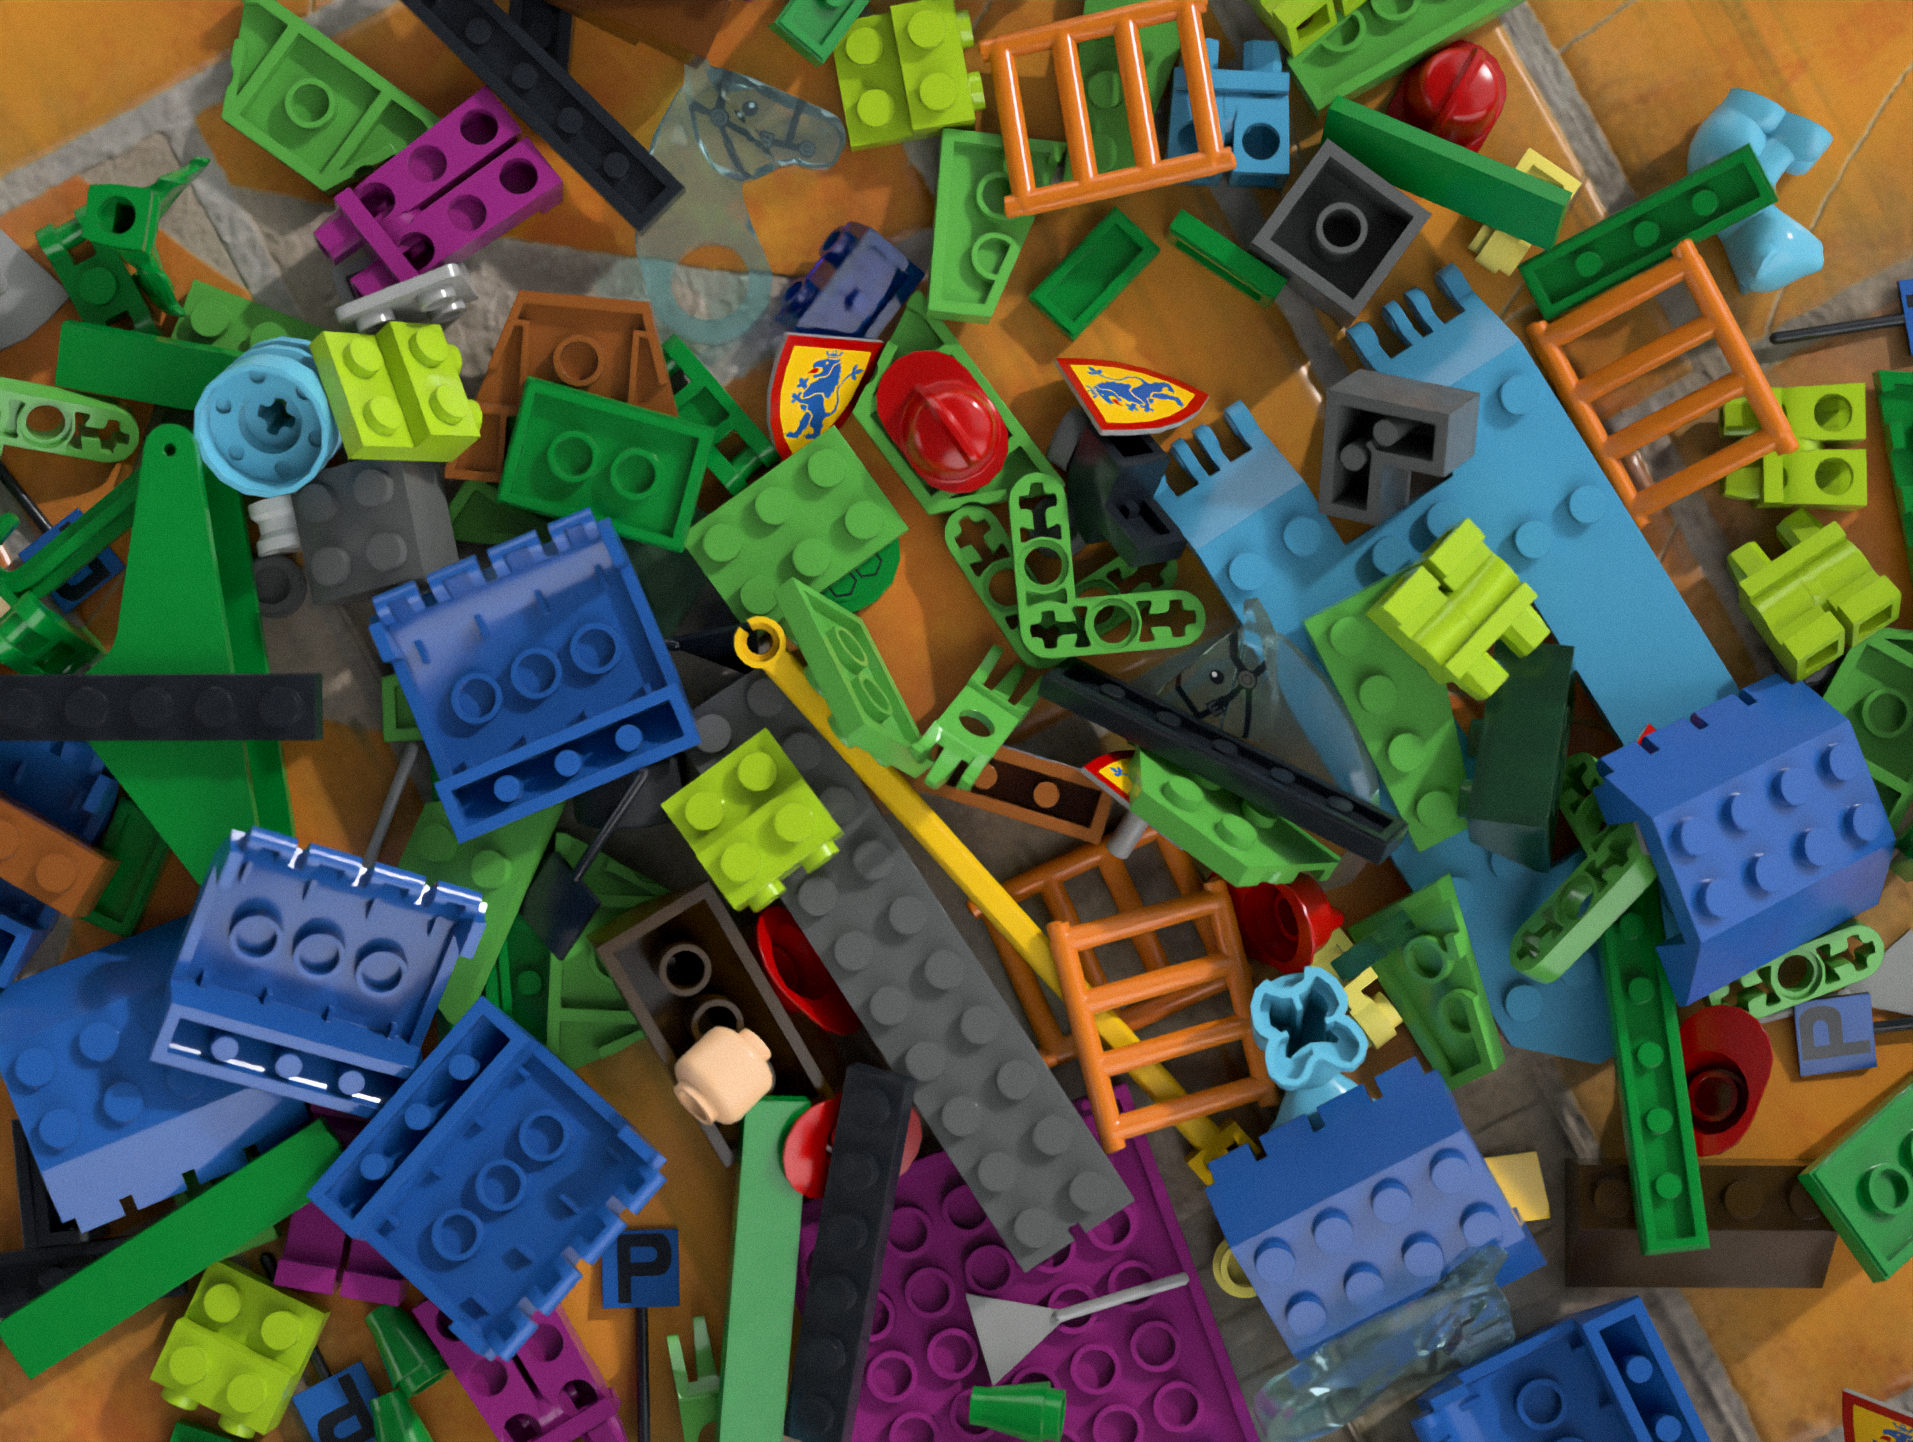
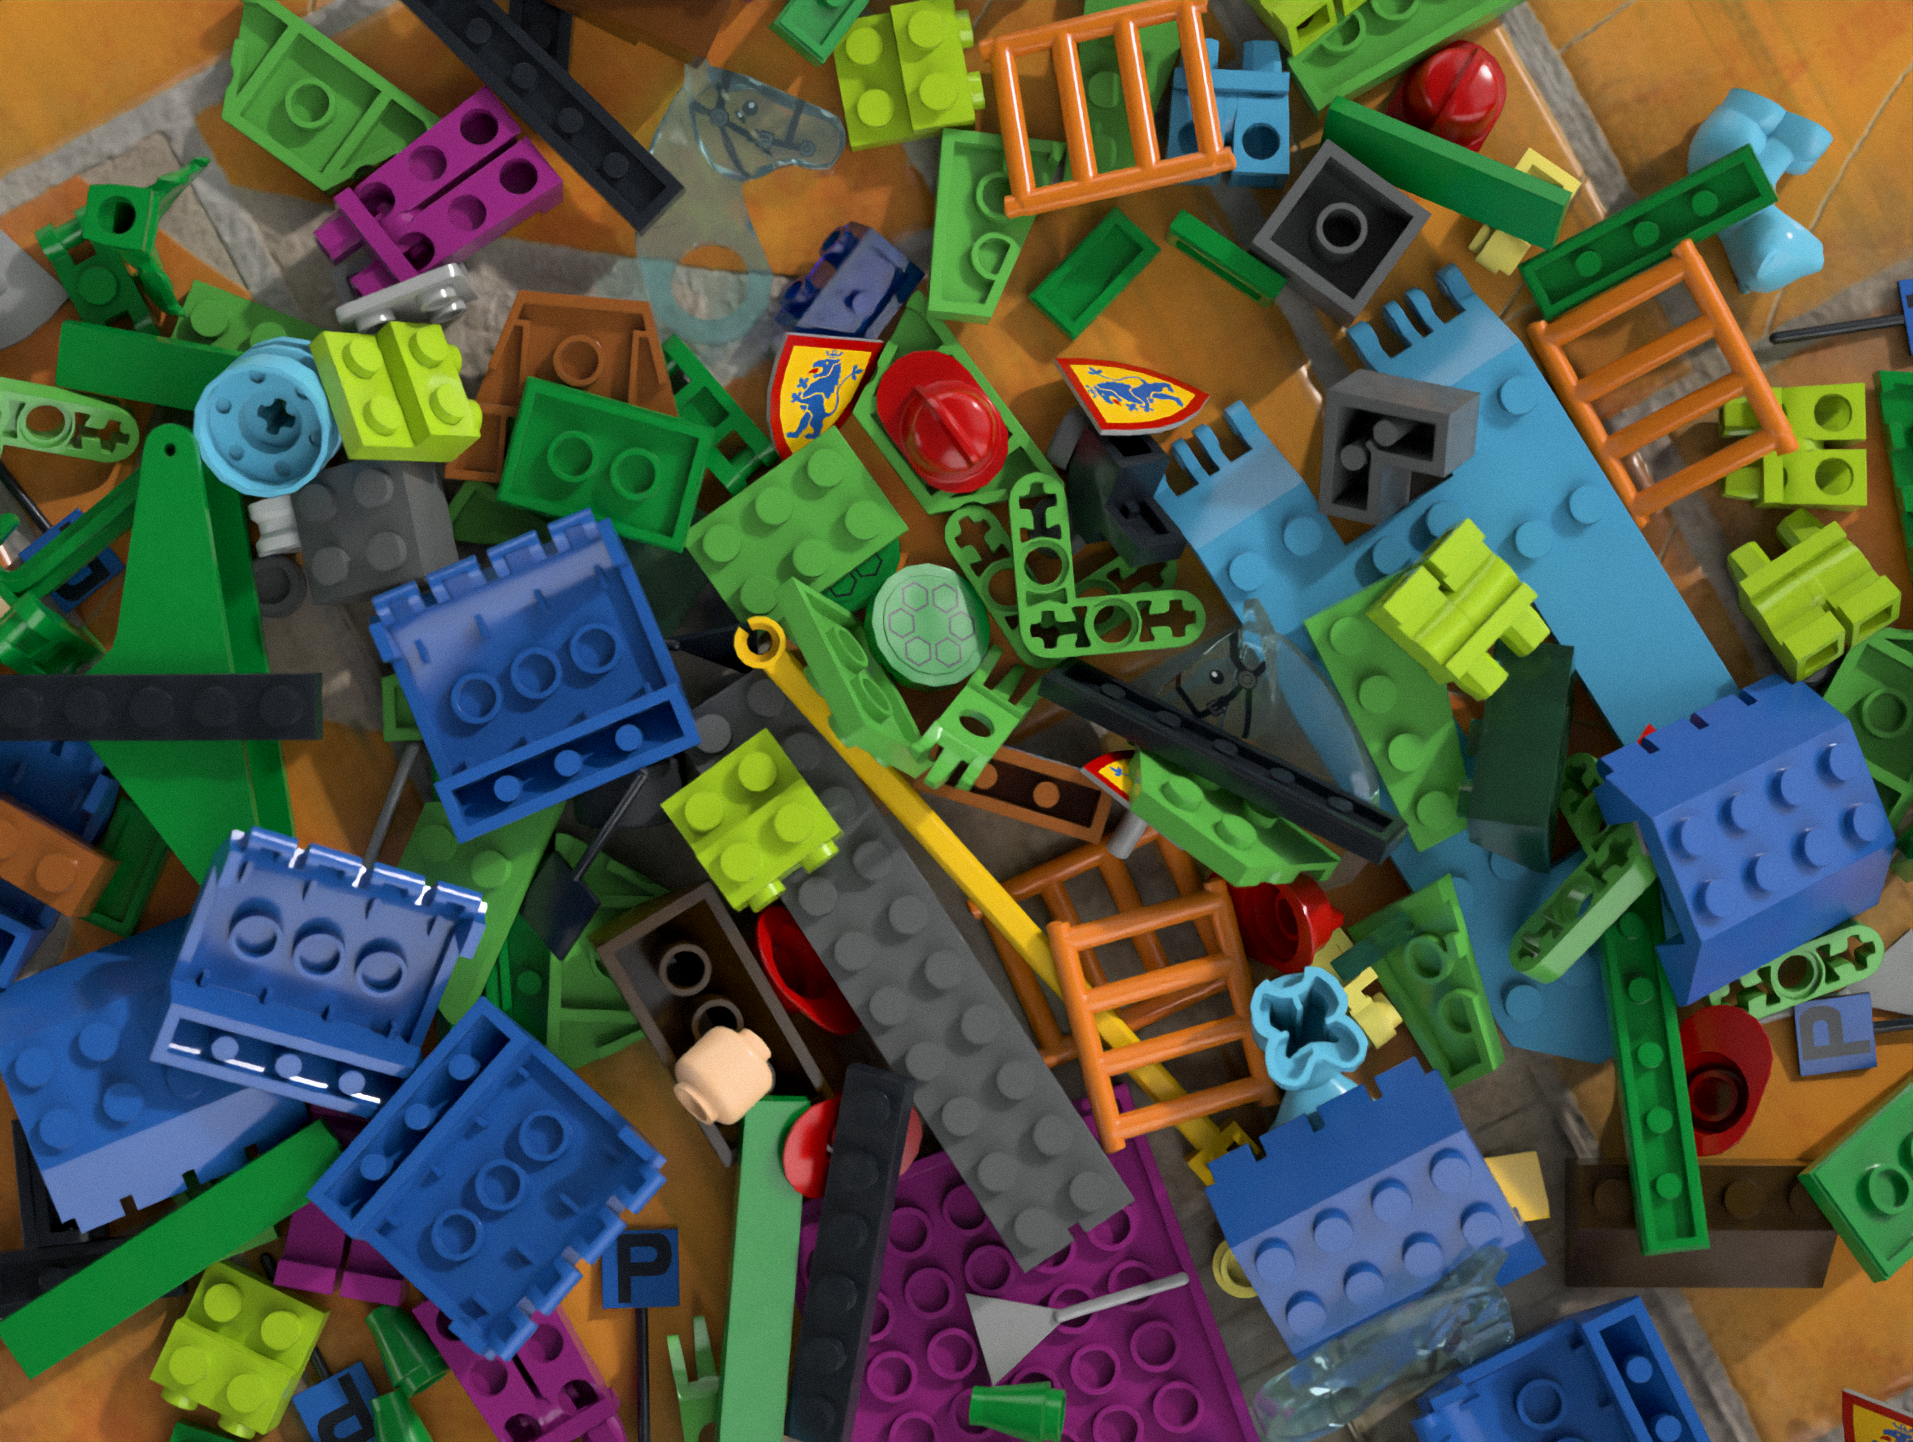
(927, 627): none -> tile

